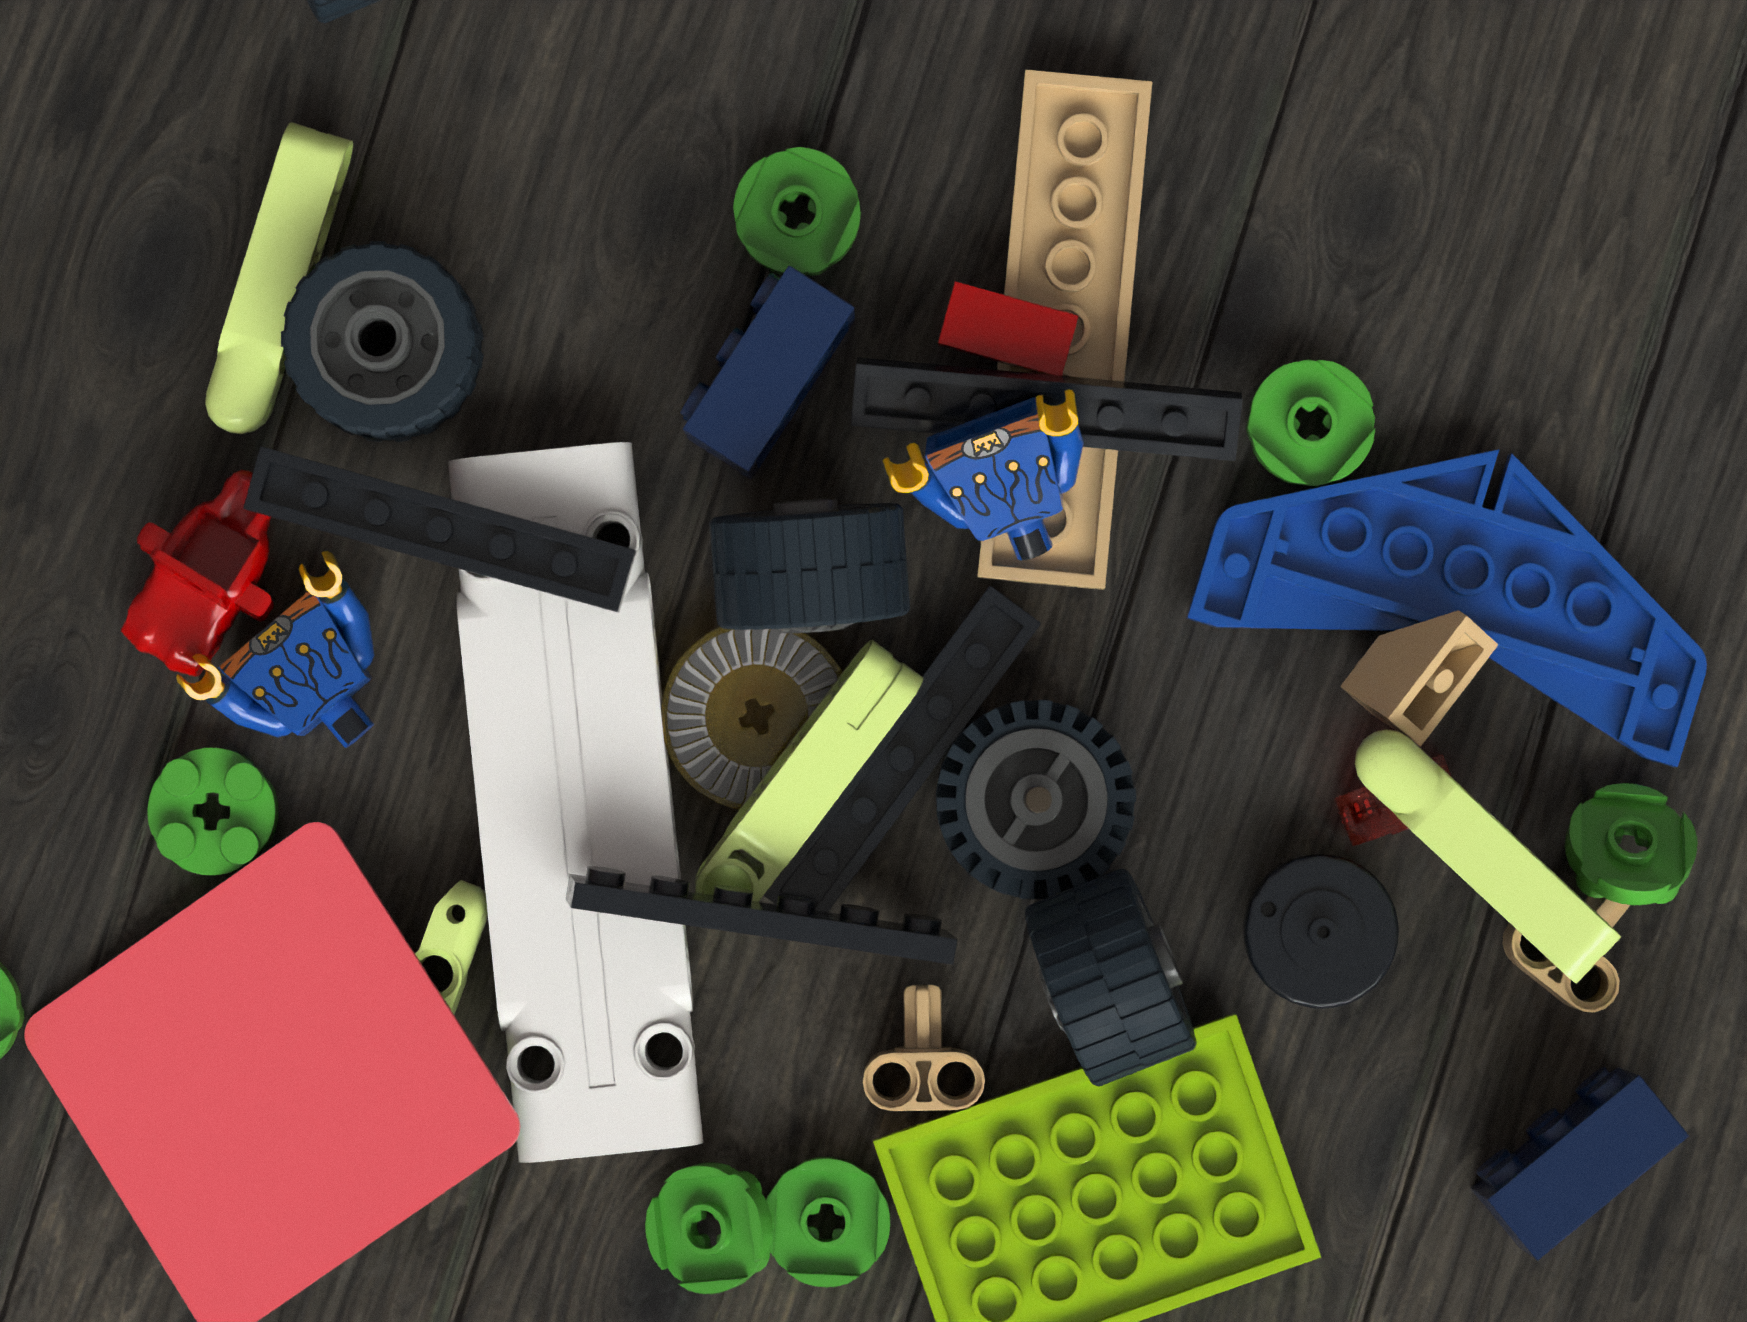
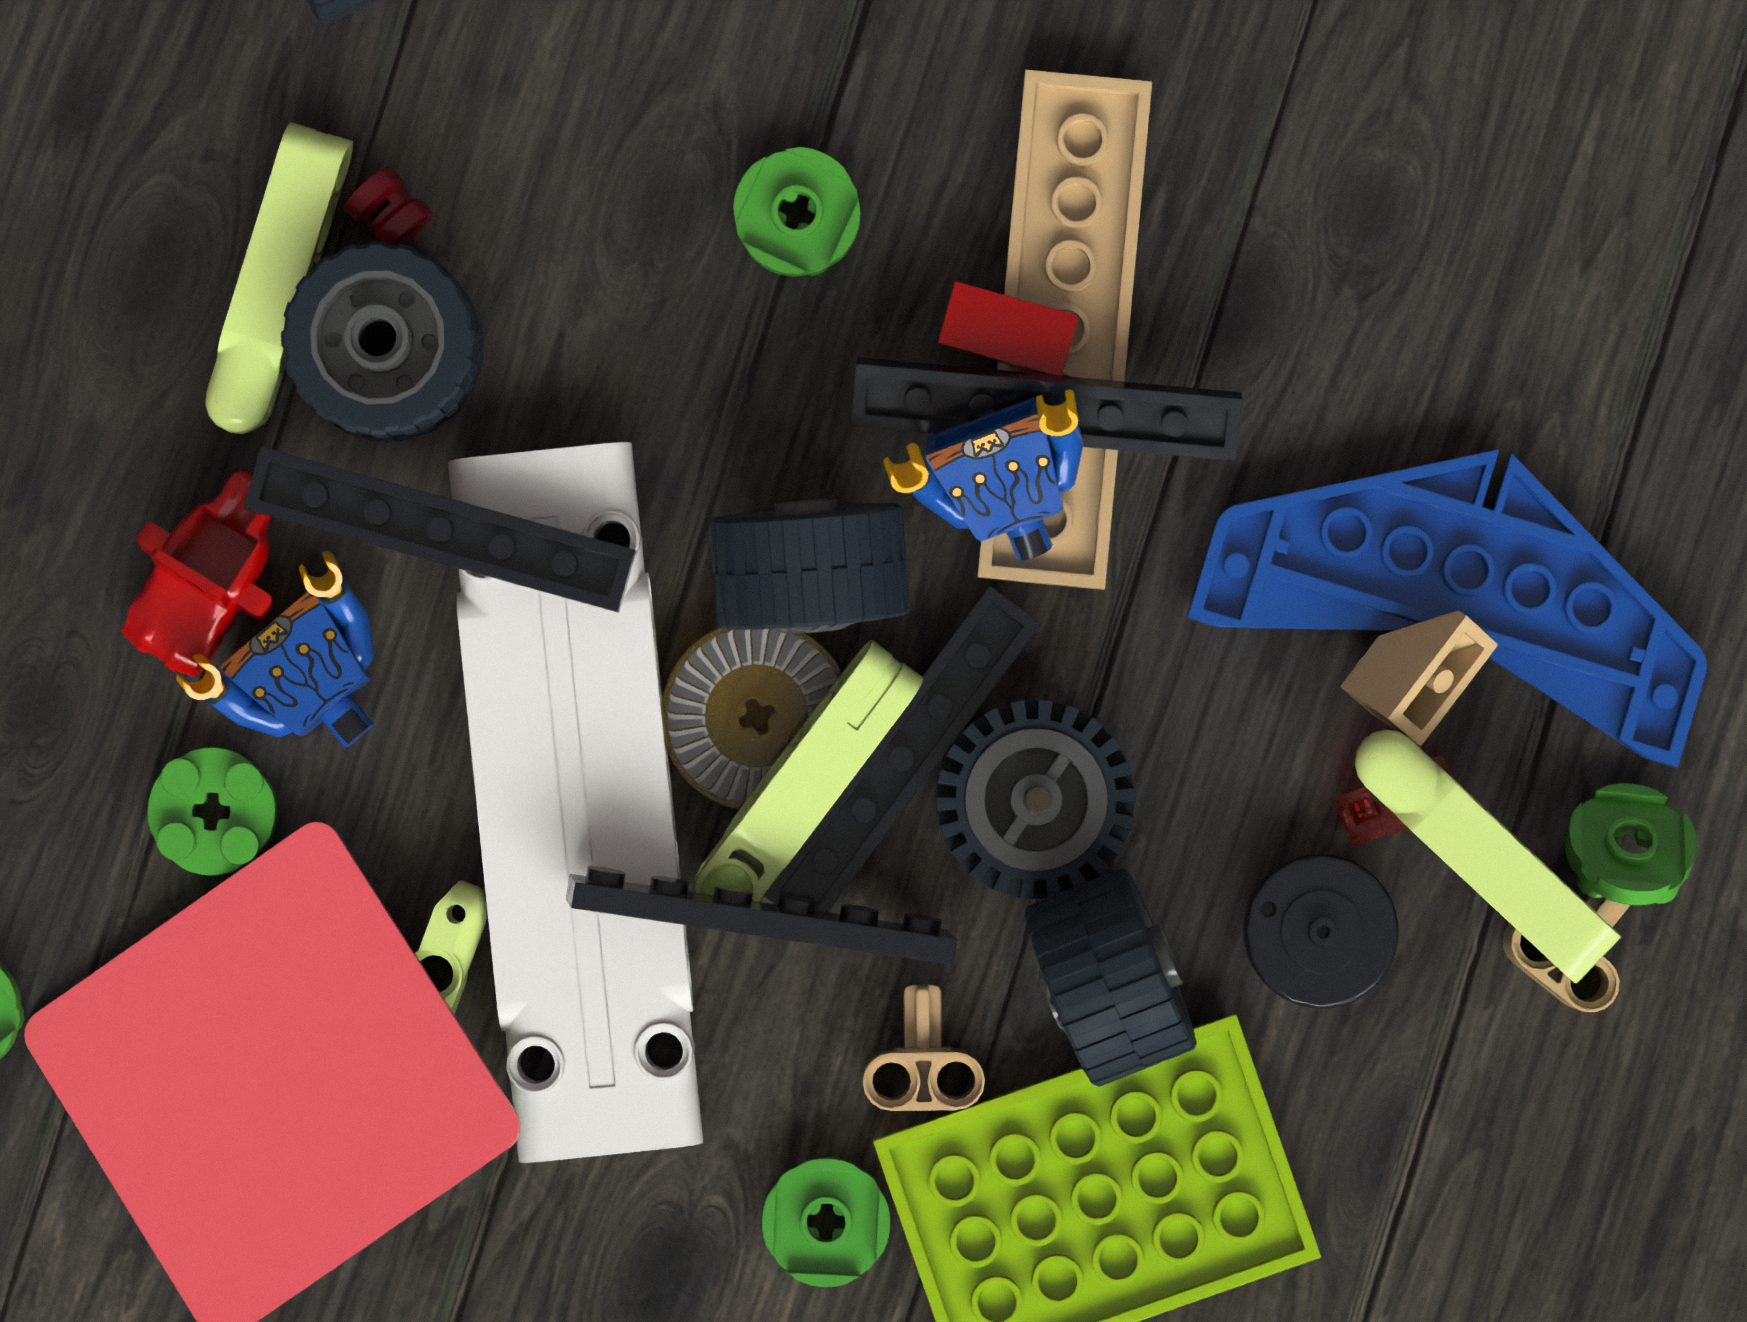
(388, 208): none -> dark red wheel
(744, 1222): bright green plate -> none
(767, 370): dark blue brick -> none
(1307, 386): bright green plate -> none
(1577, 1160): dark blue brick -> none

